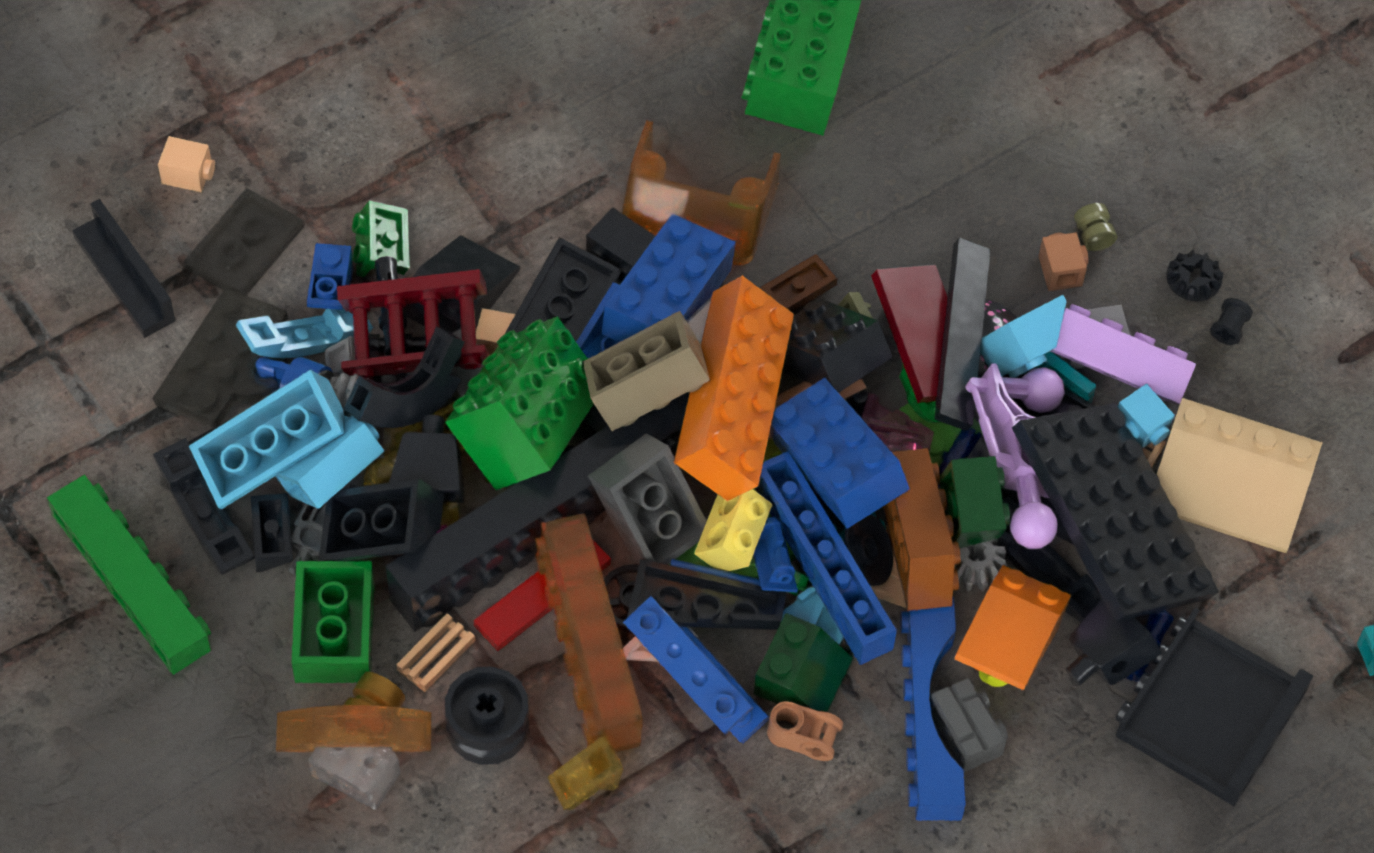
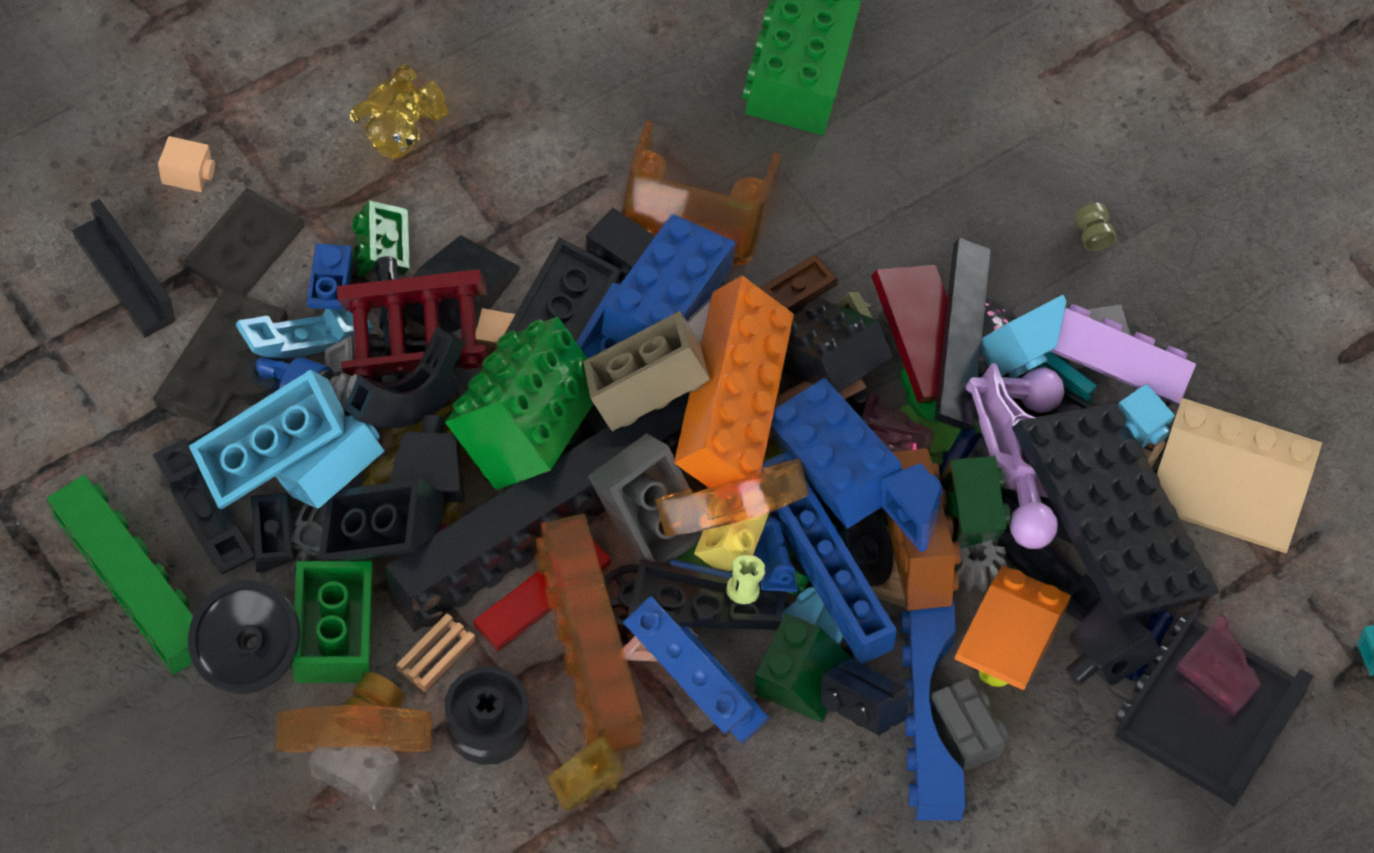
(226, 624): none -> black dish
(396, 110): none -> clear yellow animal
(733, 501): none -> clear orange slope
(743, 574): none -> yellowish green bush
(806, 731): nougat piece -> none
(864, 697): none -> black brick
(913, 502): none -> blue slope
(1063, 261): nougat brick -> none
(1203, 286): black gear -> none
(1220, 668): none -> clear pink wing
(1229, 326): black bush -> none

